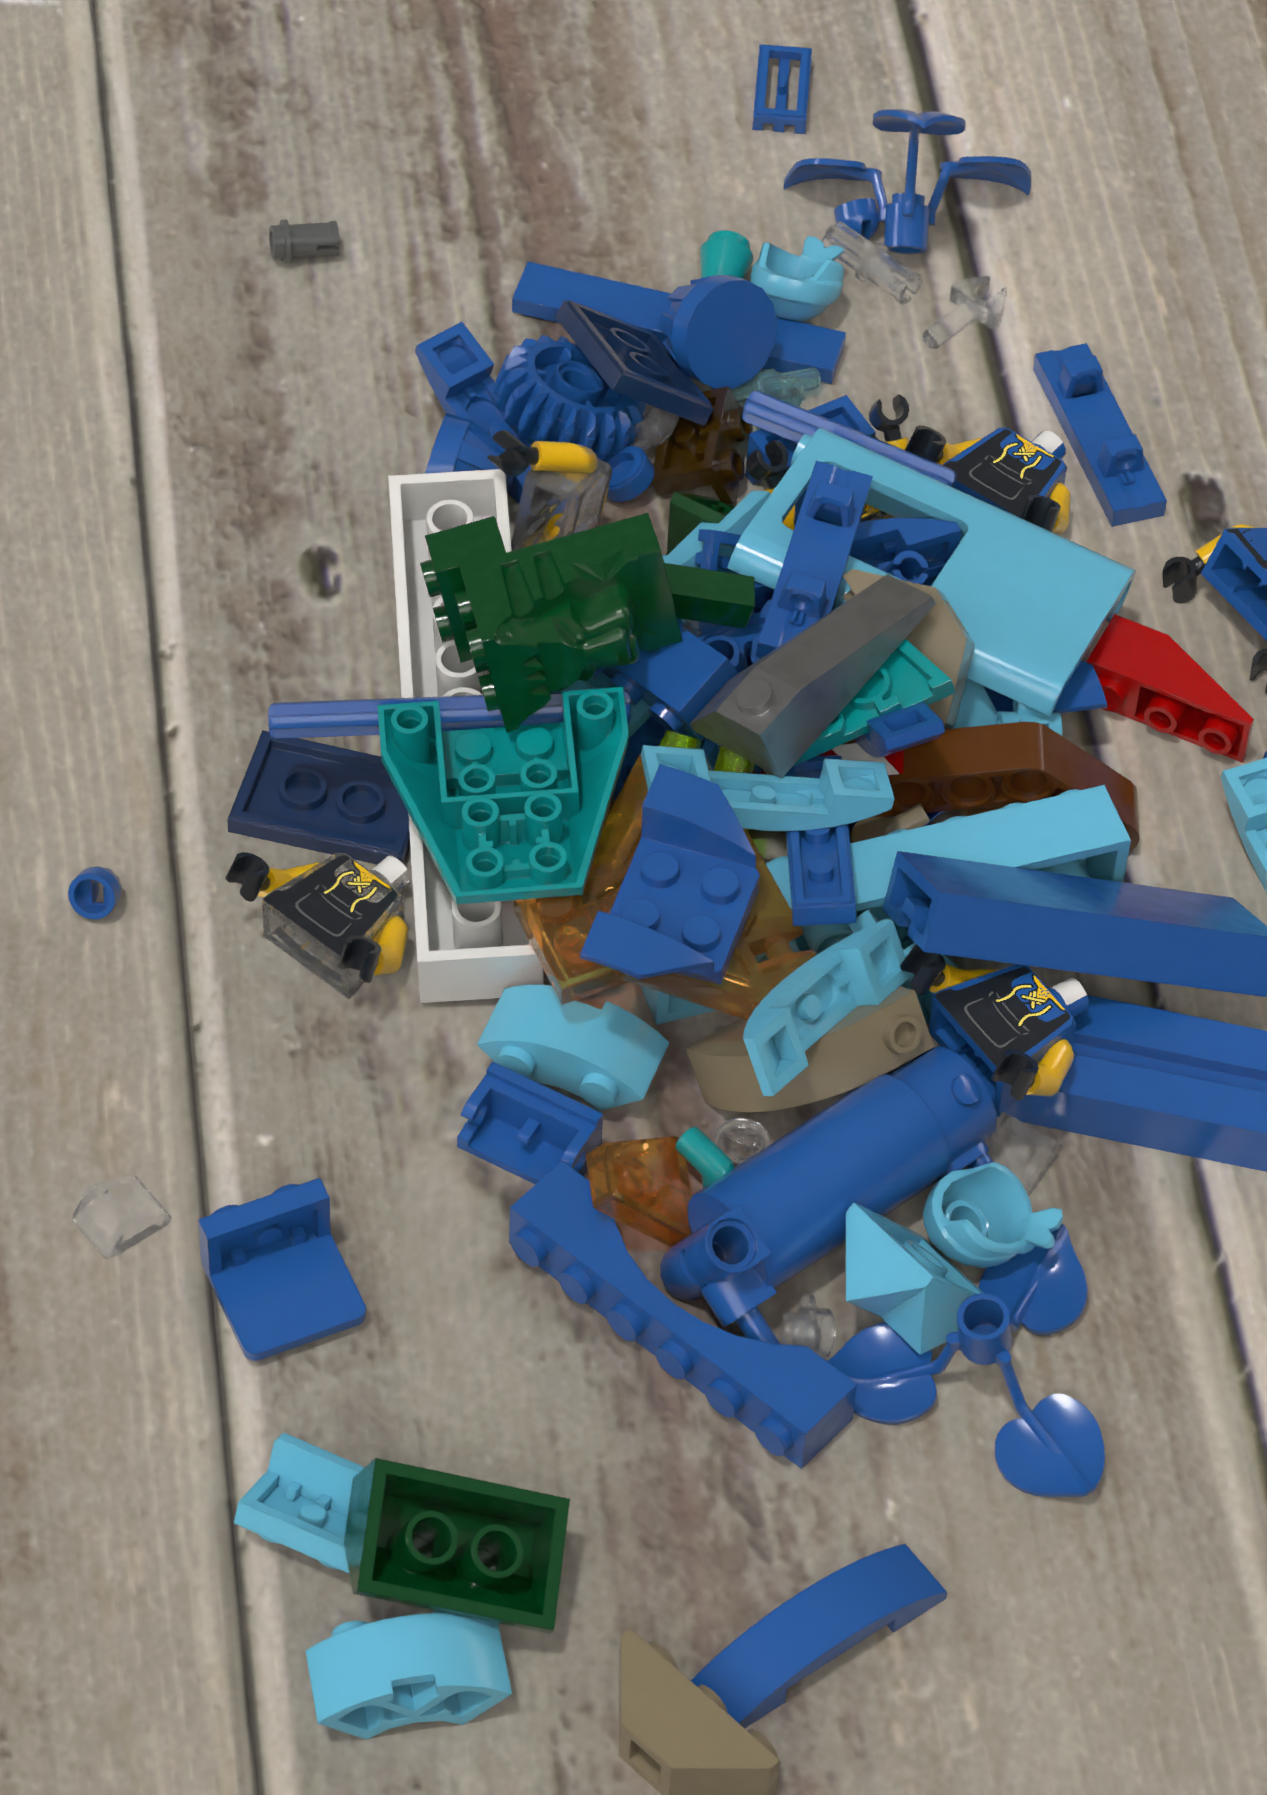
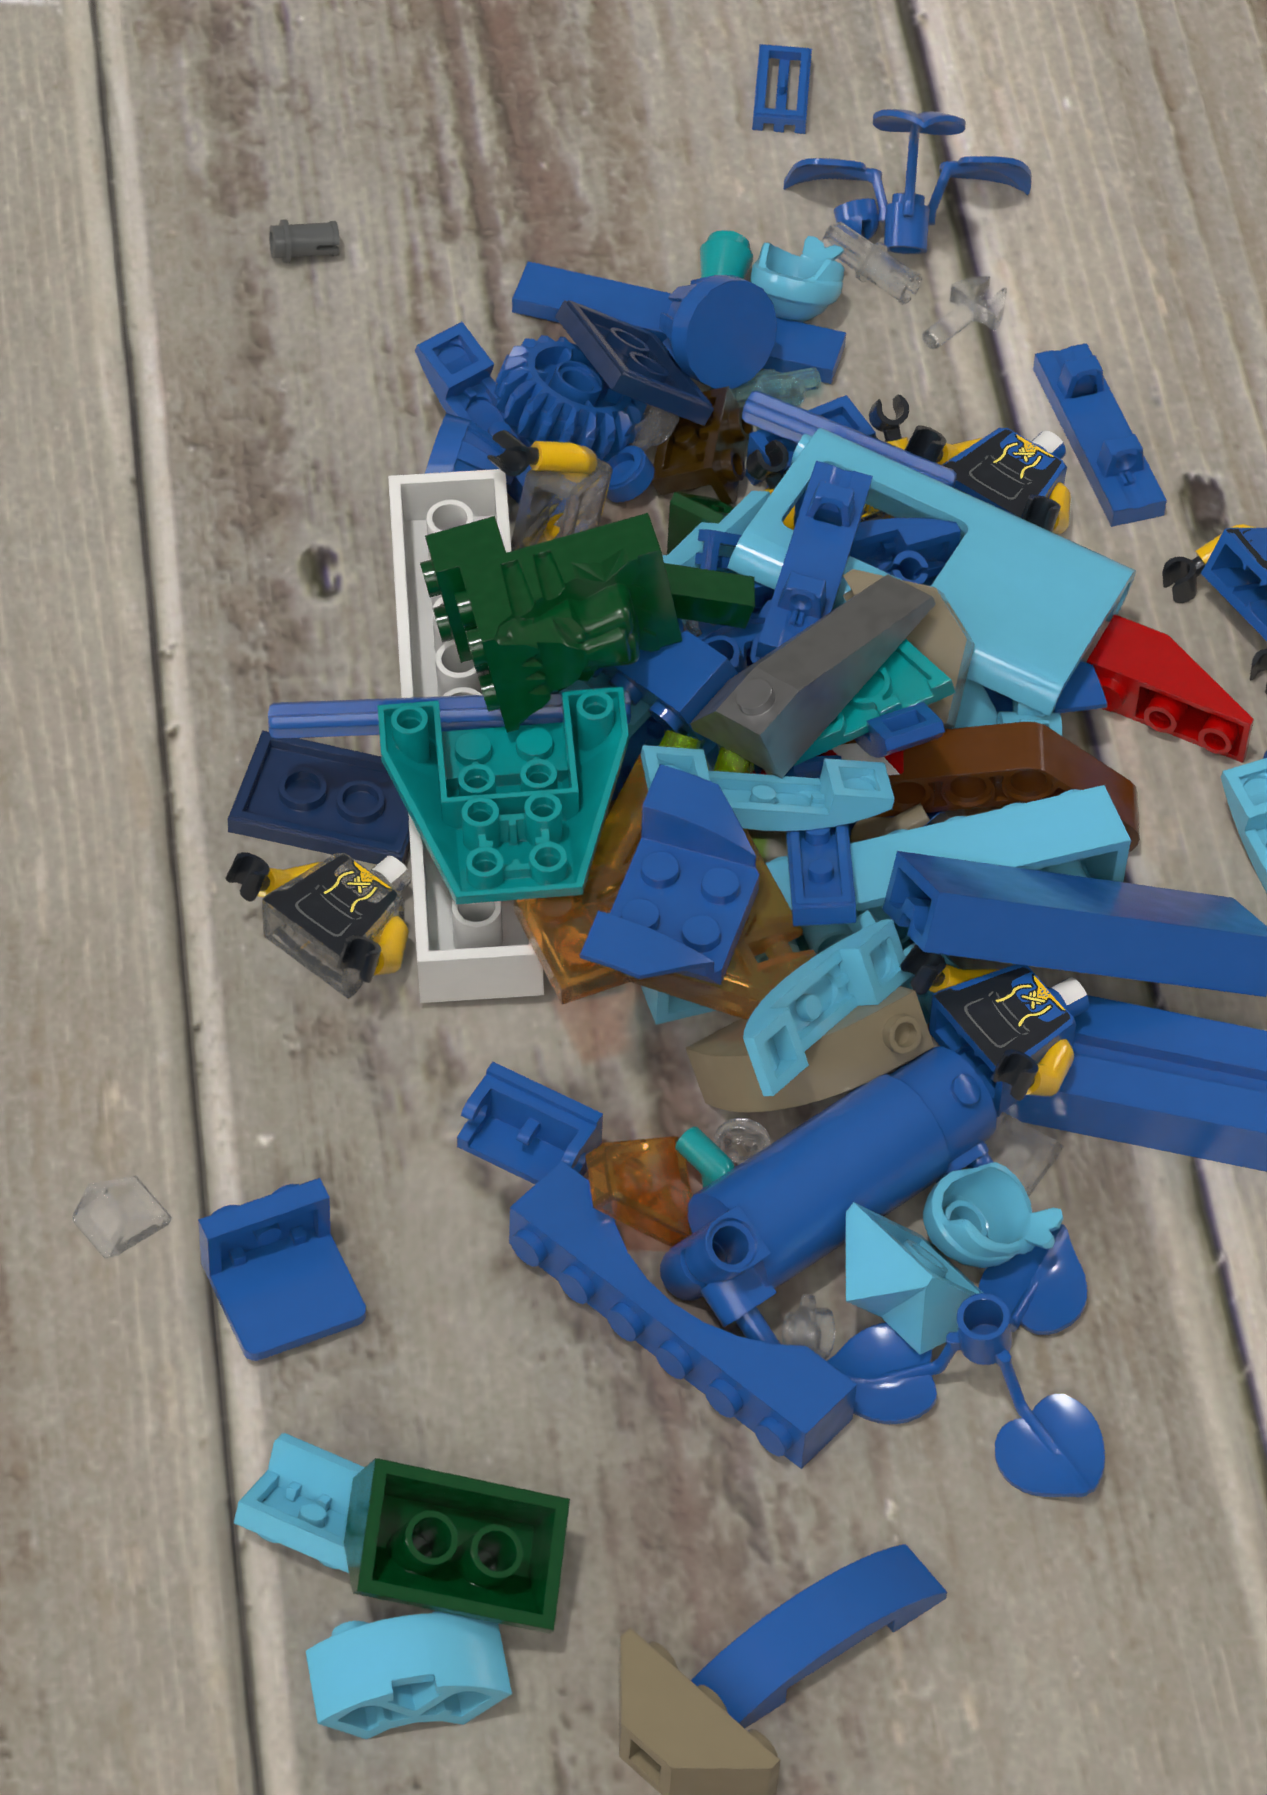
(85, 889): blue hinge -> none
(574, 1046): medium azure brick -> none

